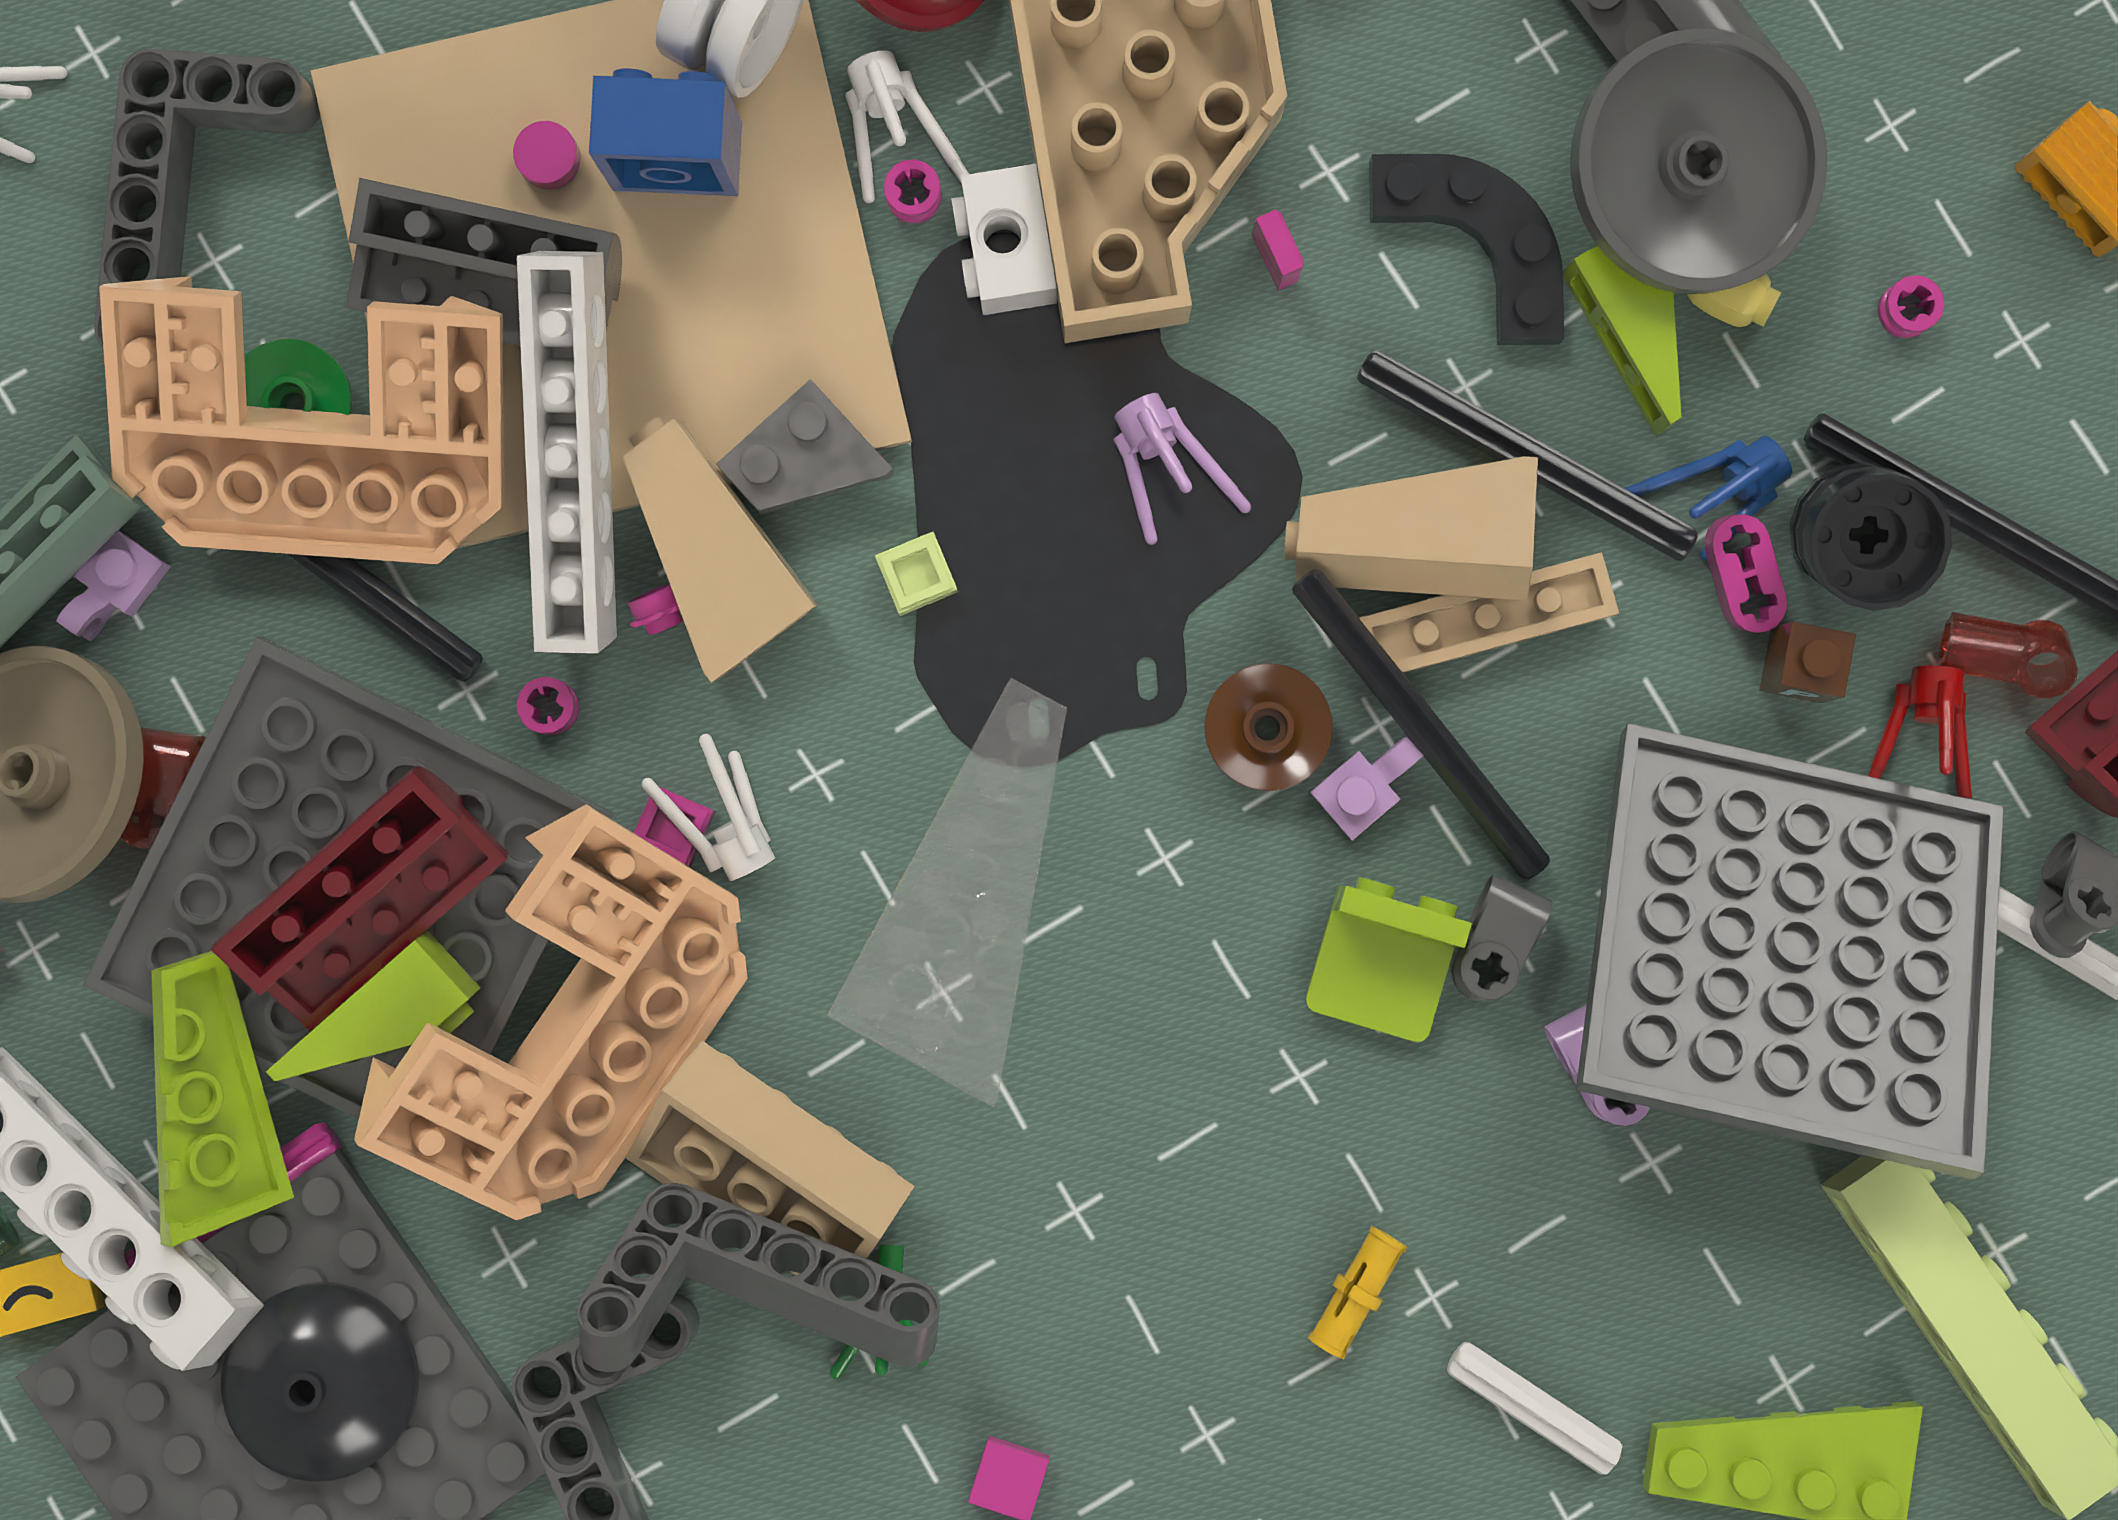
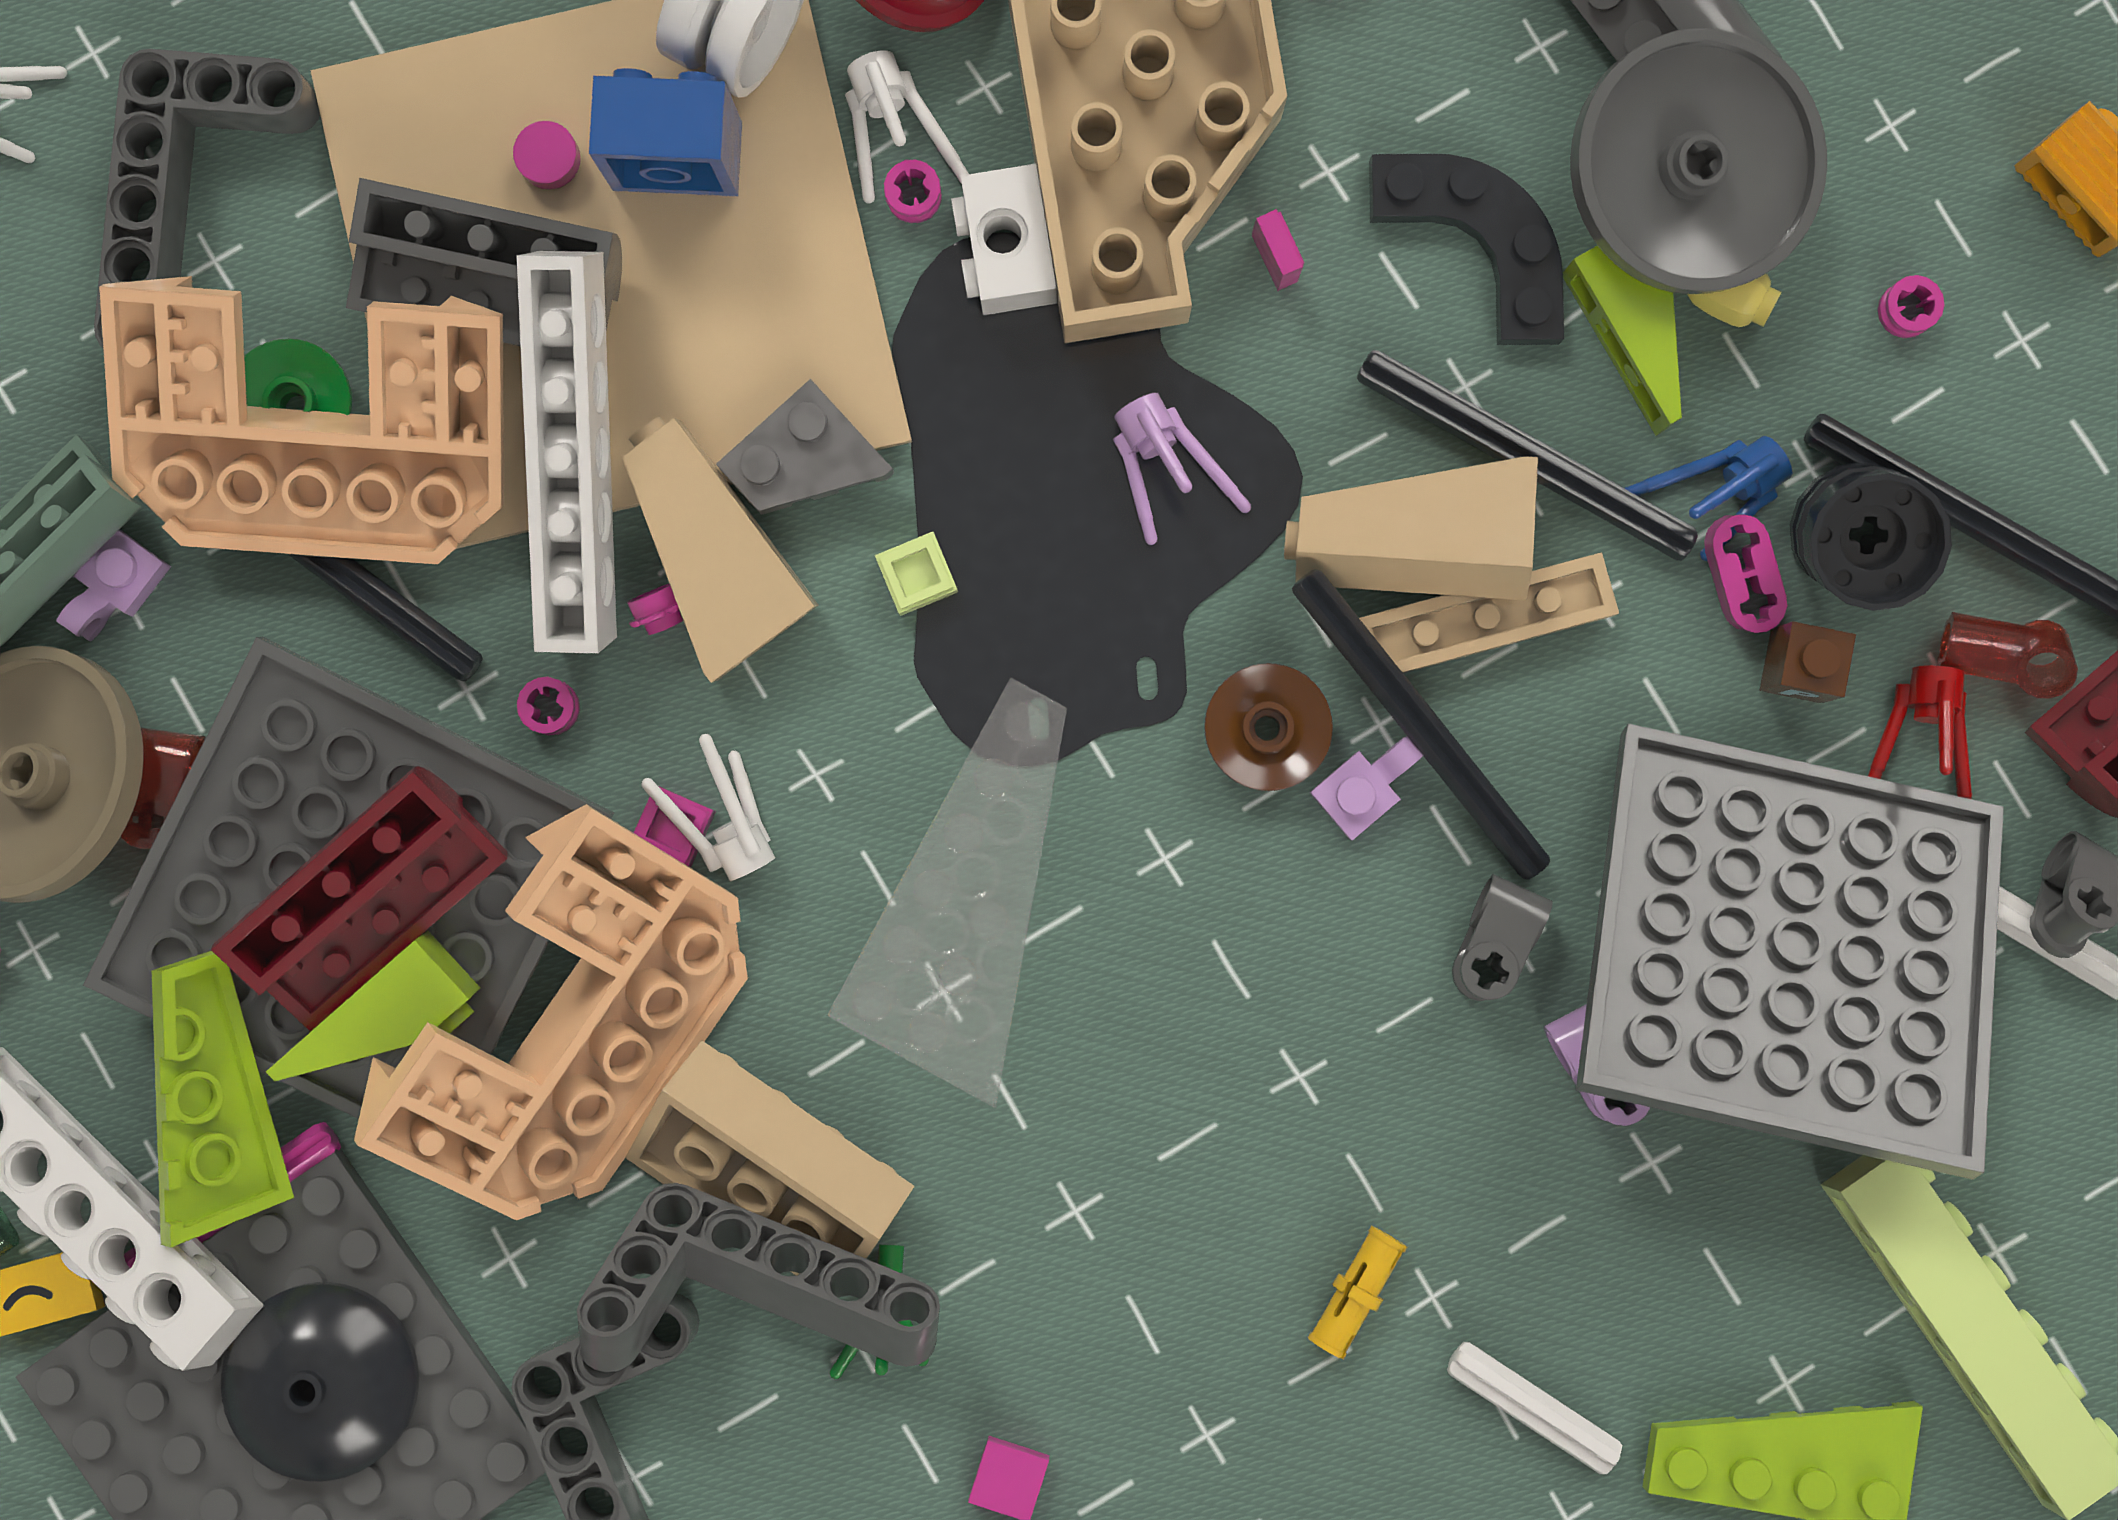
(1384, 959): lime bracket -> none

